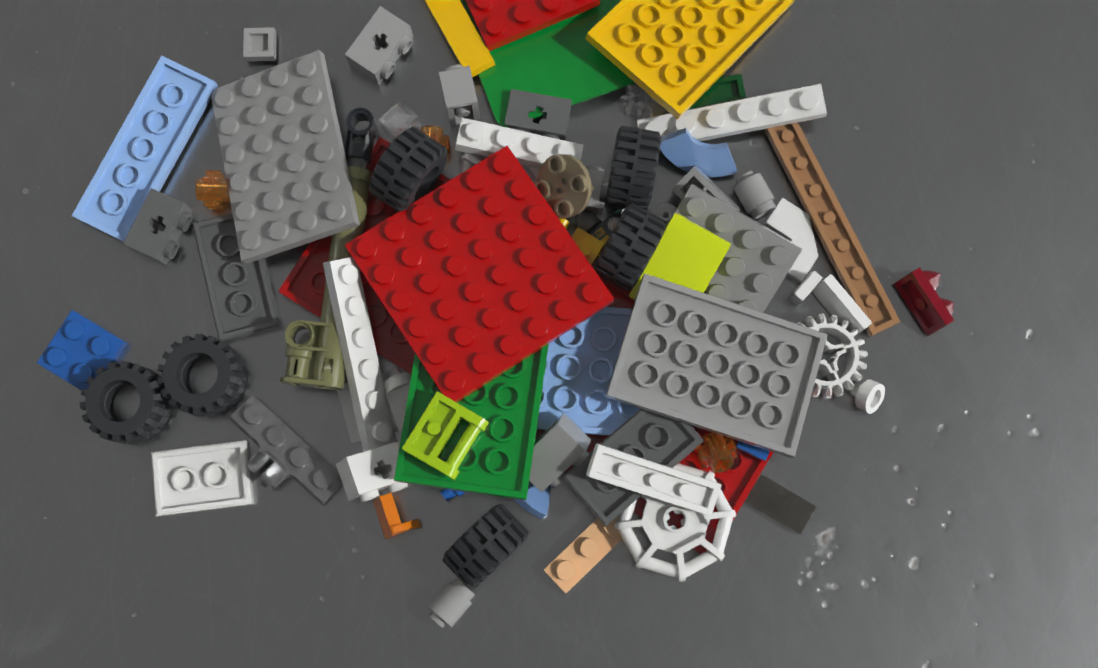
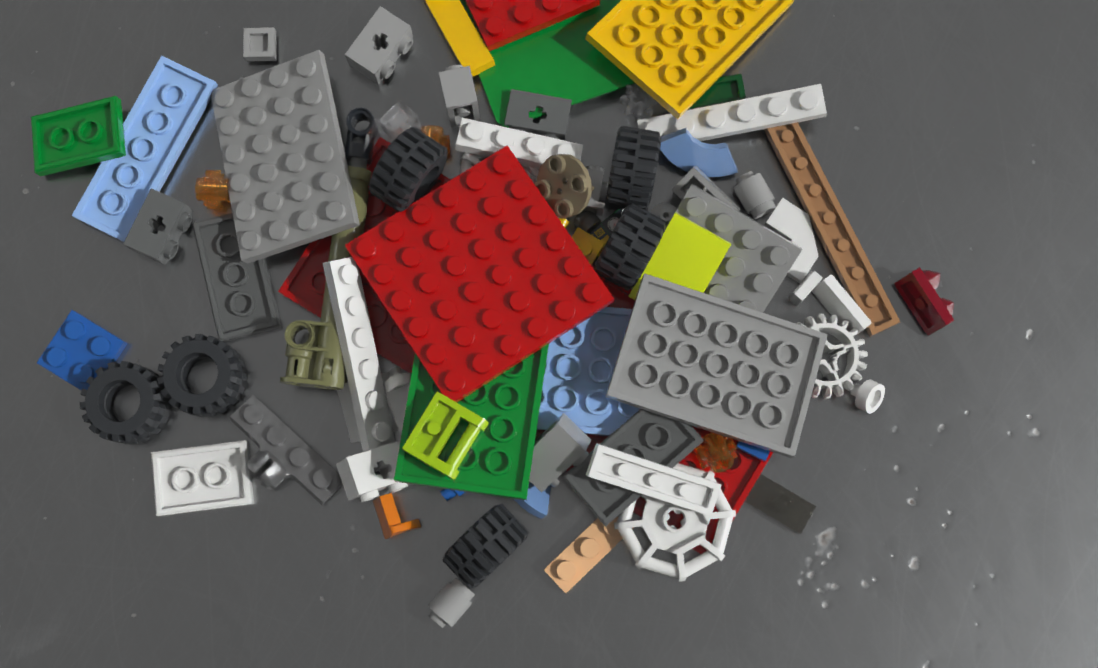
(78, 136): none -> green tile

